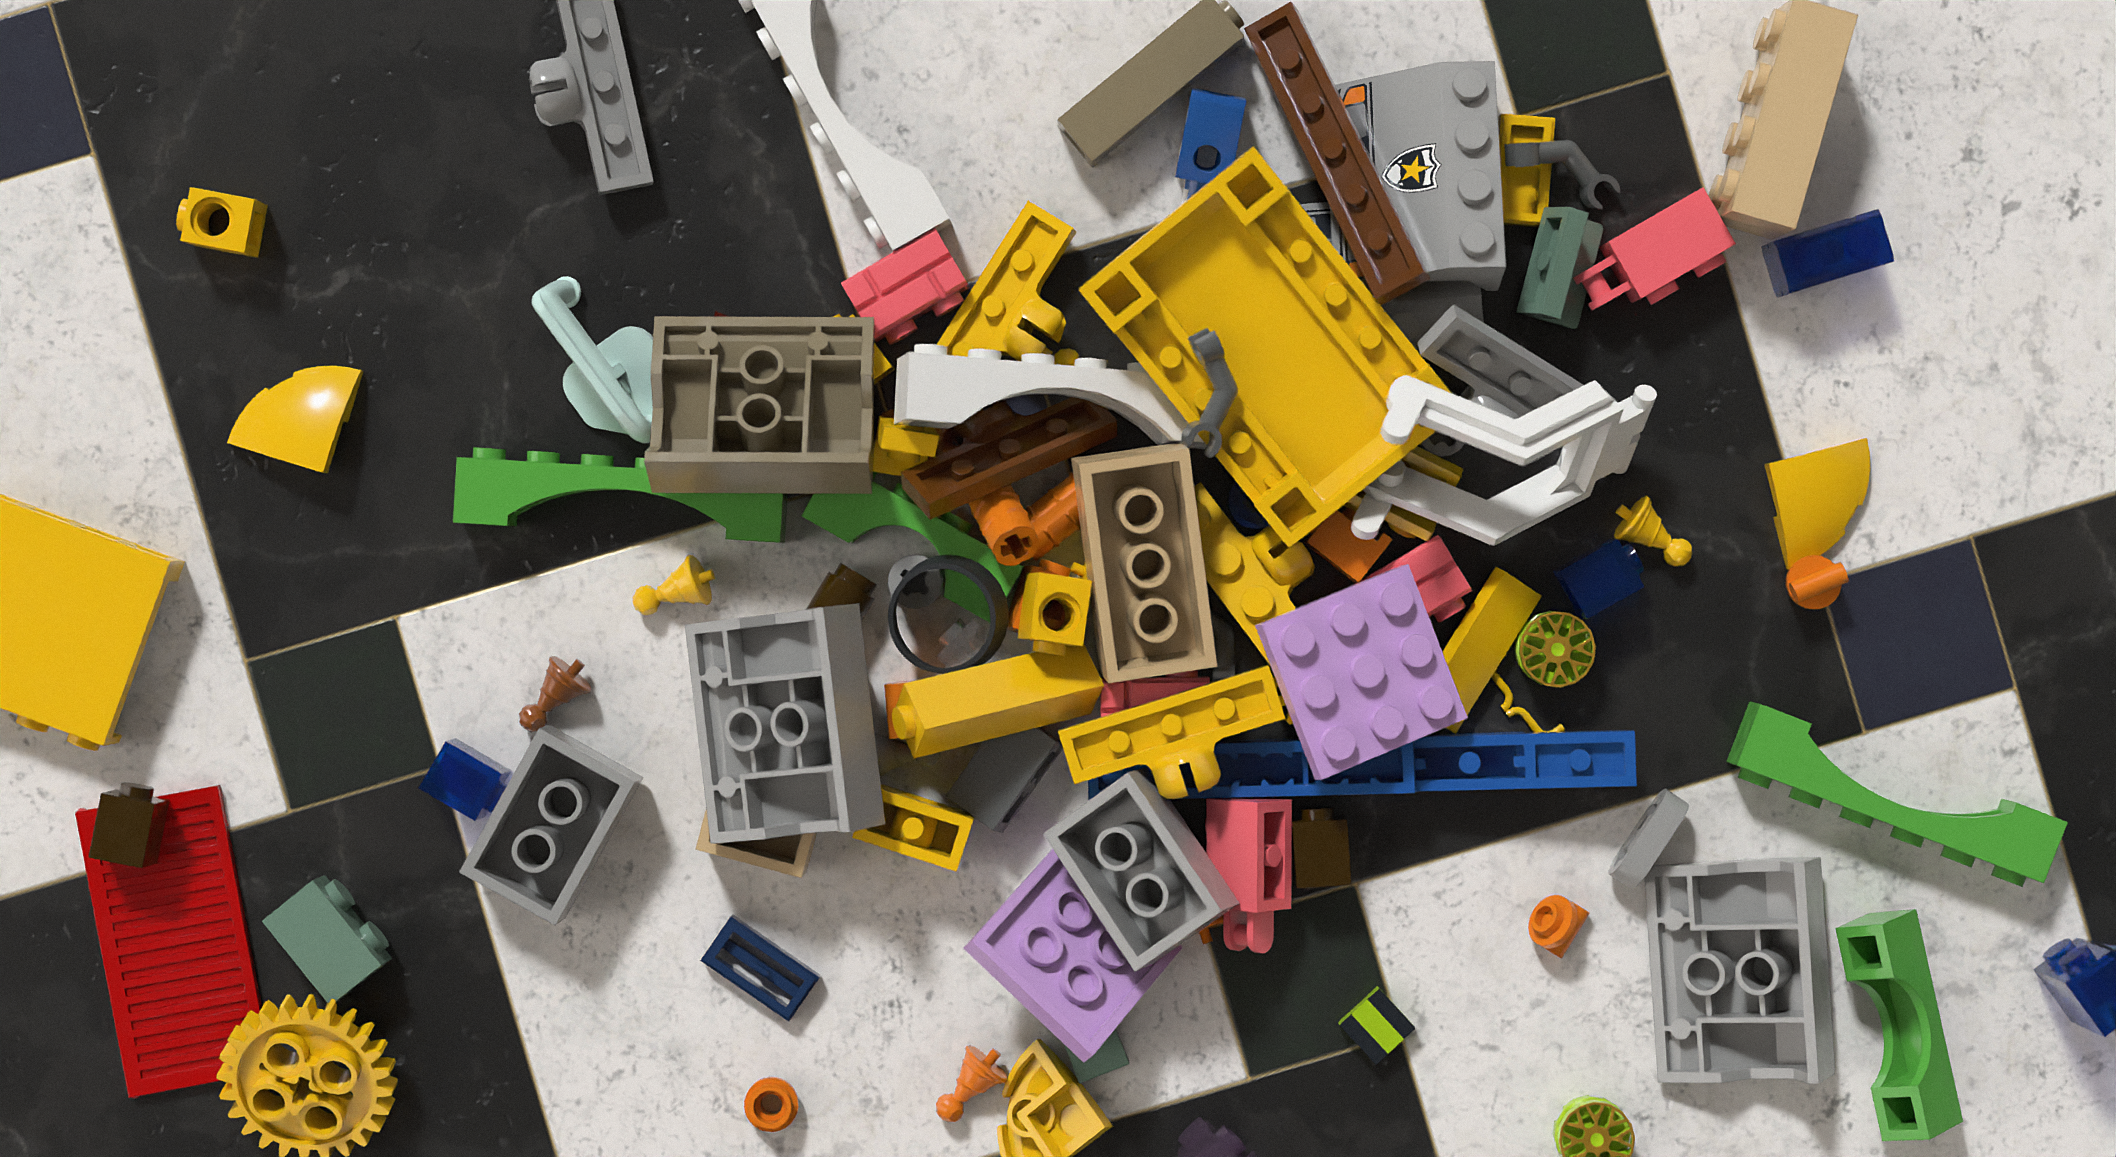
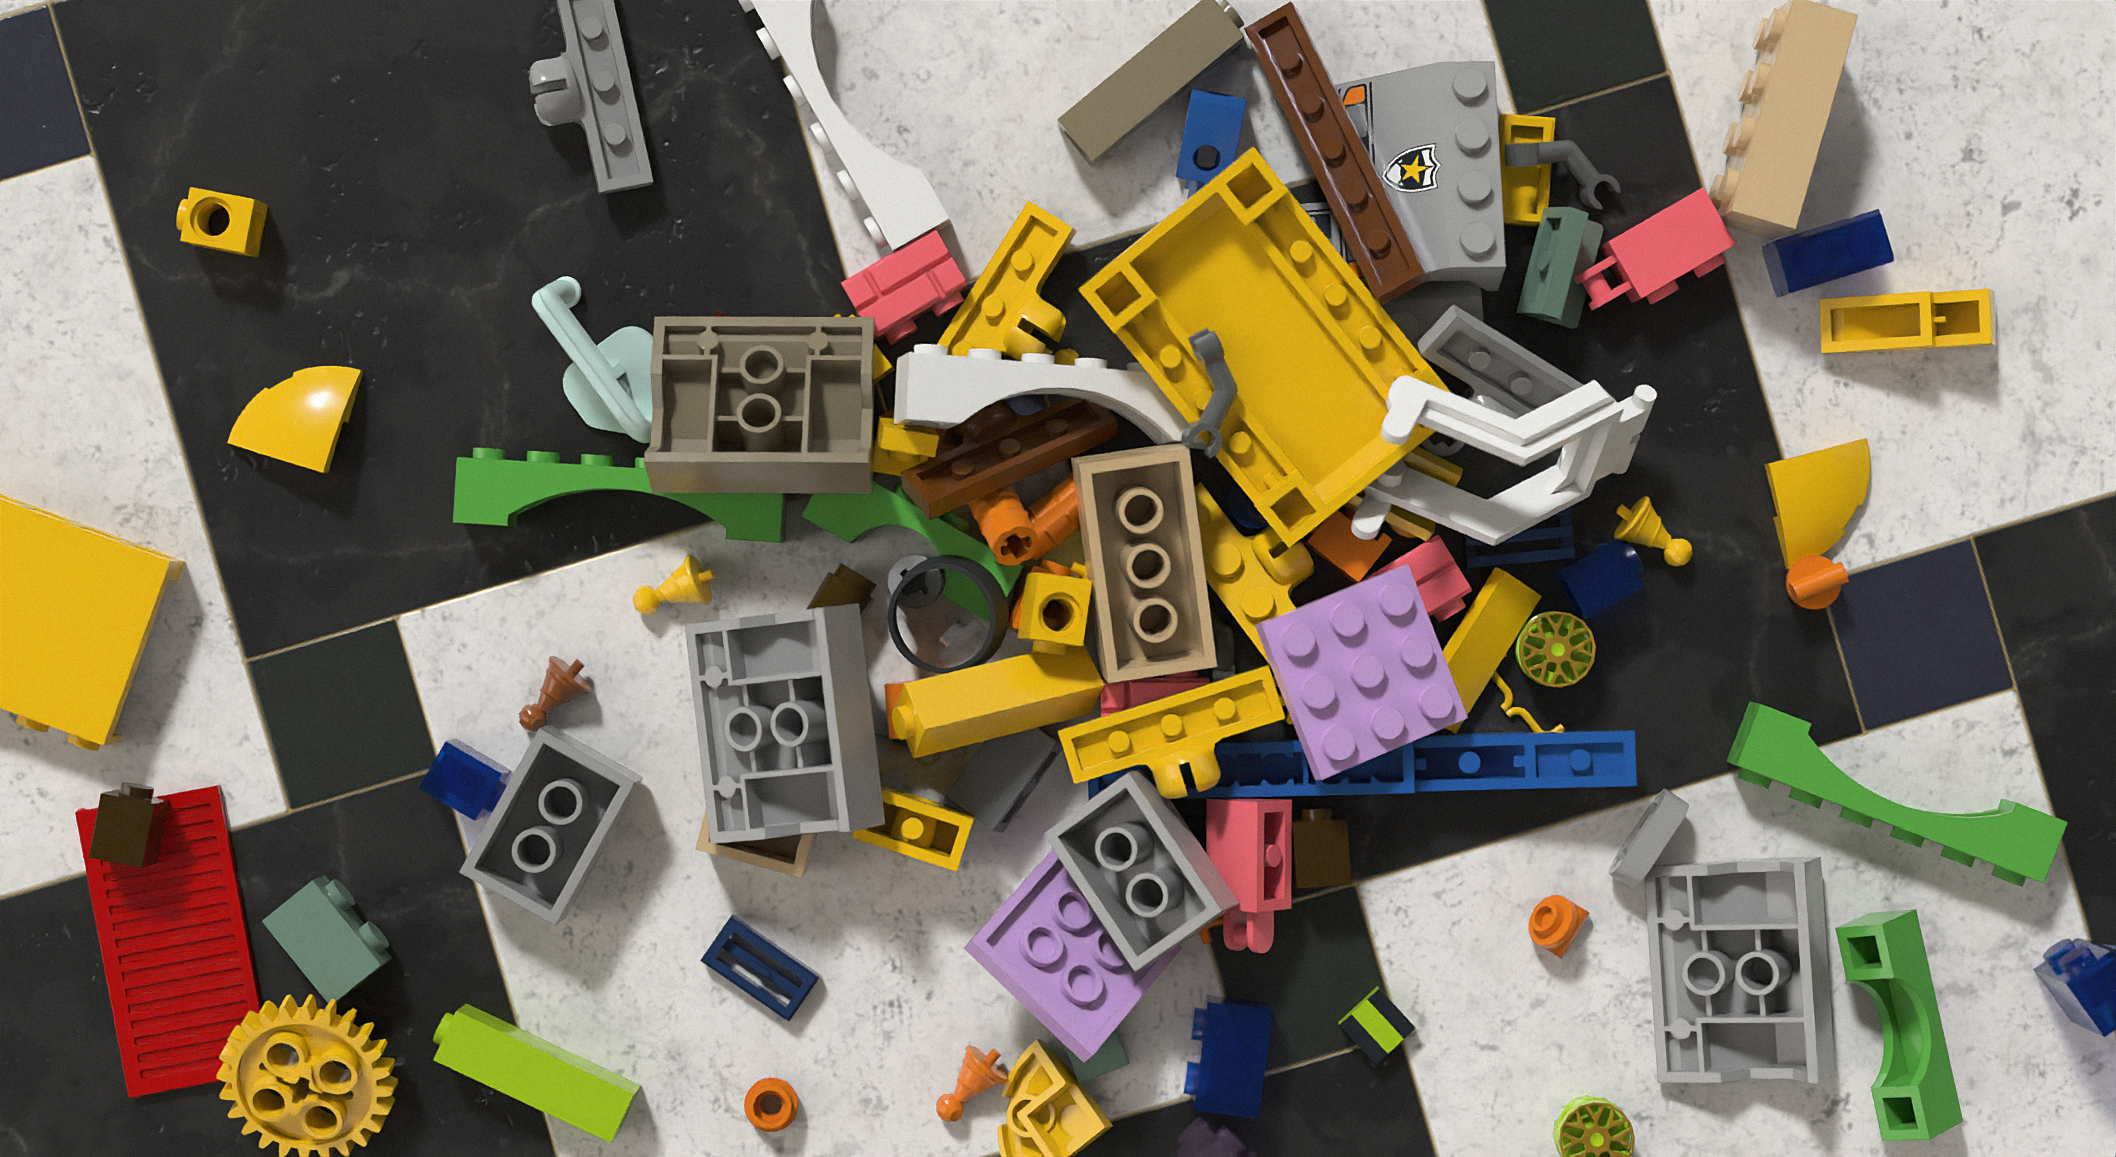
(535, 1071): none -> lime brick
(1230, 1056): none -> clear blue brick
(1564, 532): none -> dark blue tile
(1908, 321): none -> yellow slope

